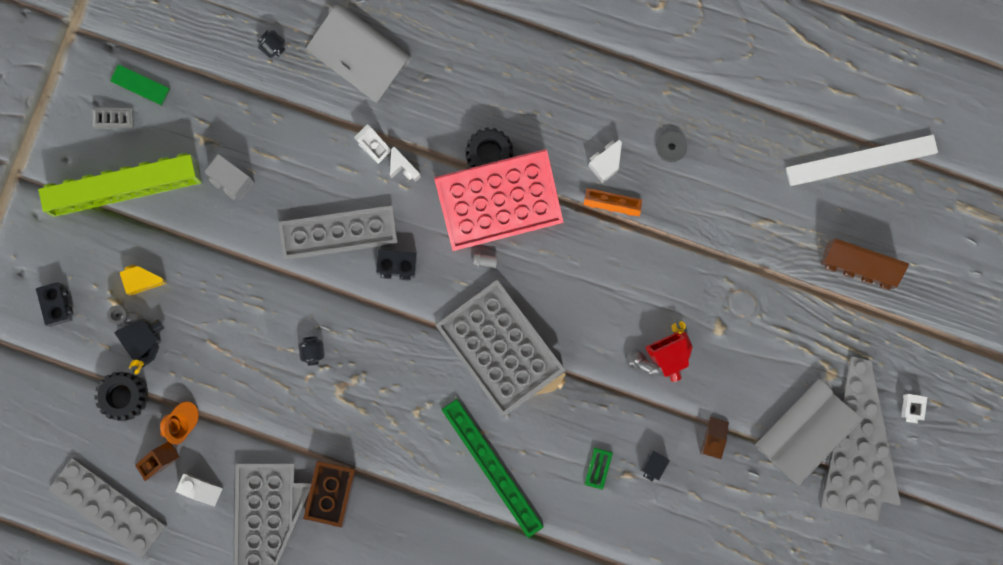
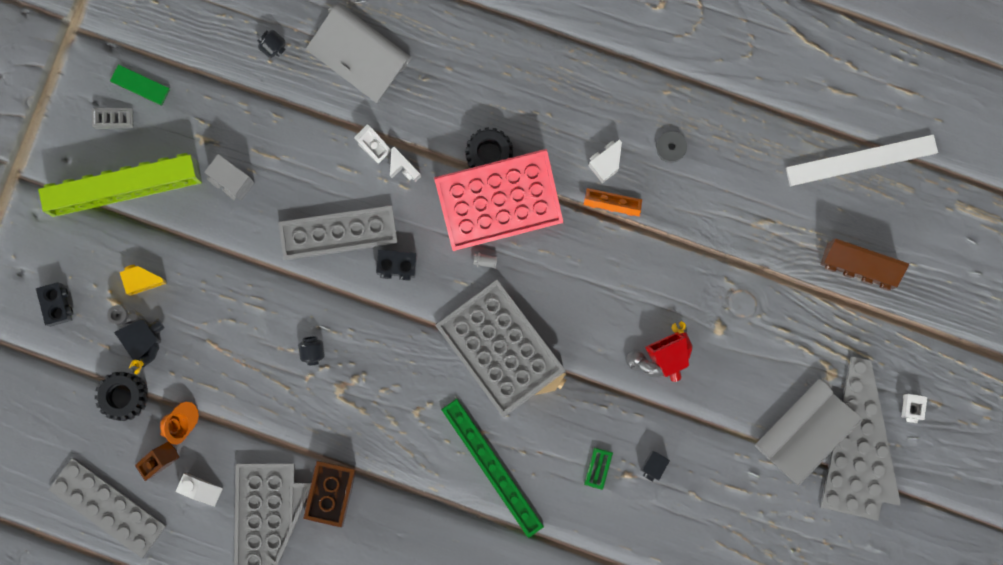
(715, 438): reddish brown slope -> none

